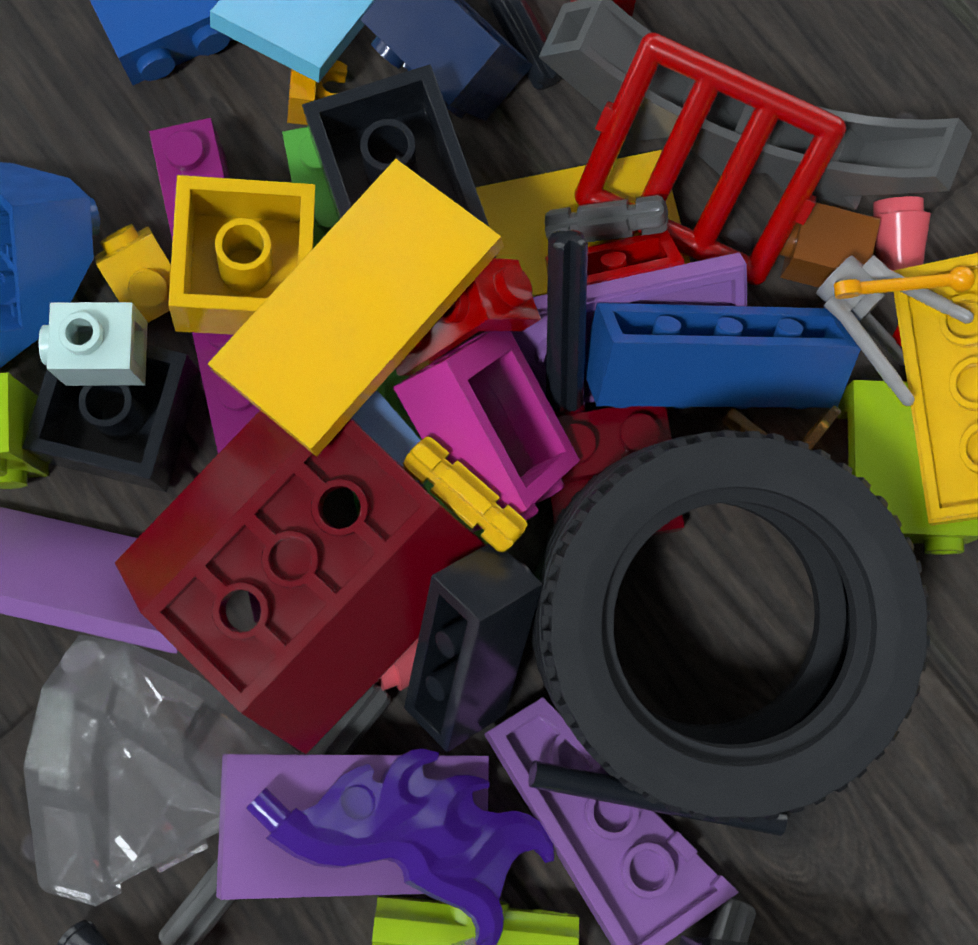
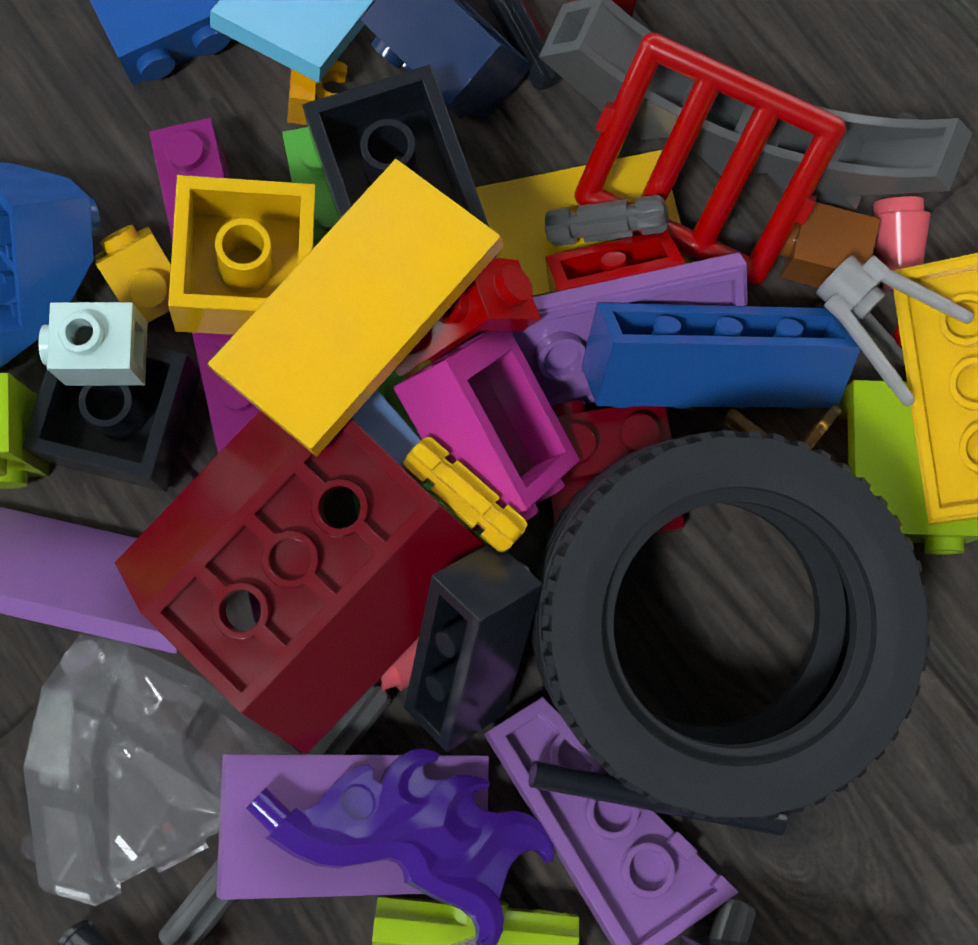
(566, 319): black axle -> none
(959, 279): light orange hinge -> none

